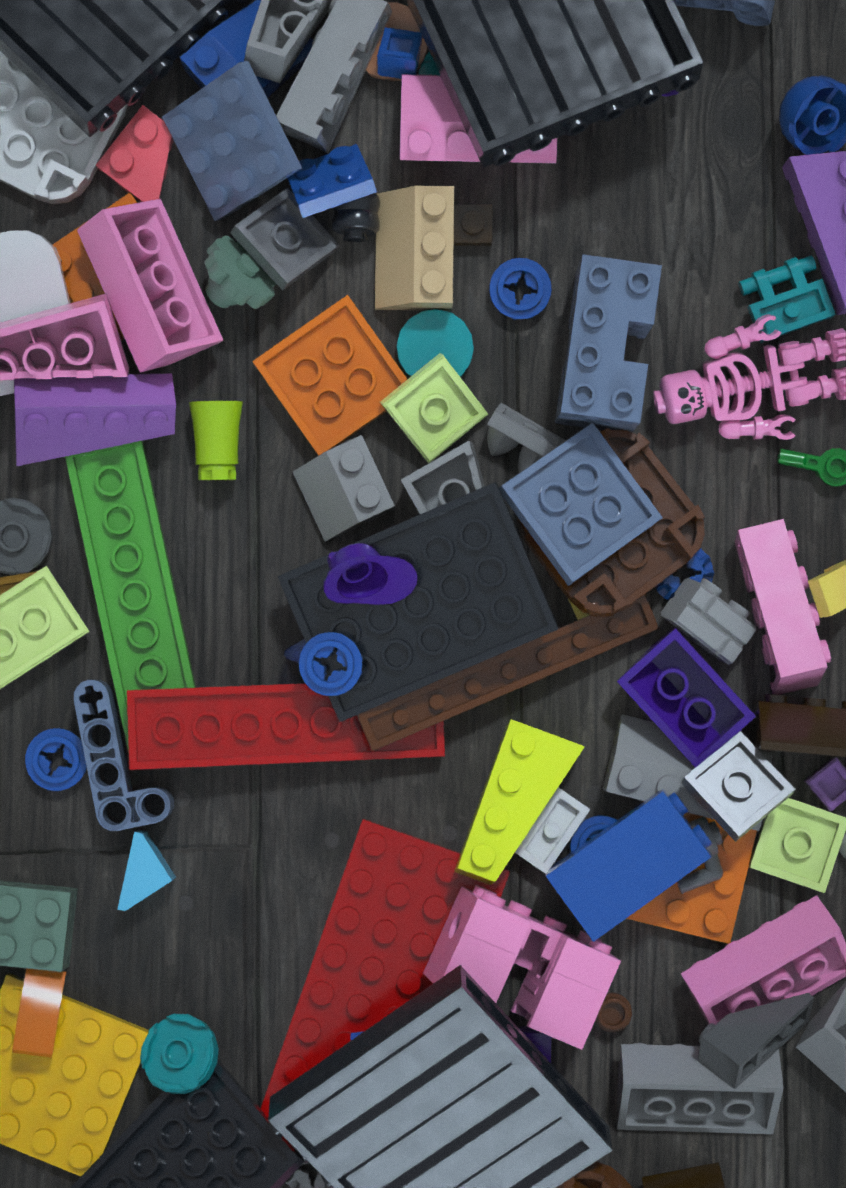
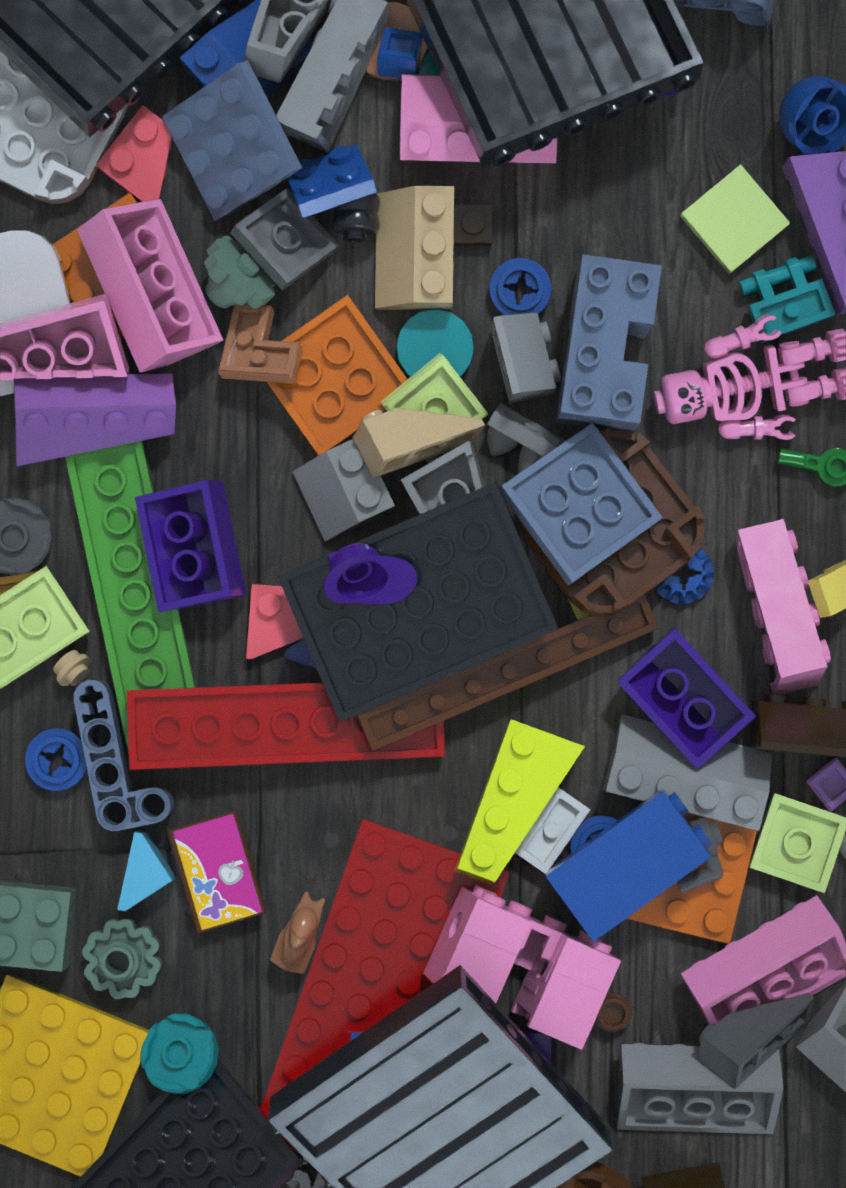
(39, 1012): orange slope -> none
(72, 668): none -> tan plate
(122, 958): none -> sand green plant
(190, 545): none -> dark purple slope
(216, 438): lime plant -> none
(216, 871): none -> piece
(251, 354): none -> nougat tile
(270, 621): none -> coral wing
(299, 936): none -> nougat animal
(315, 673): blue gear -> none
(410, 436): none -> tan slope
(523, 356): none -> light grey slope
(709, 620): light grey brick -> none
(735, 219): none -> yellowish green tile
(737, 786): plate -> none

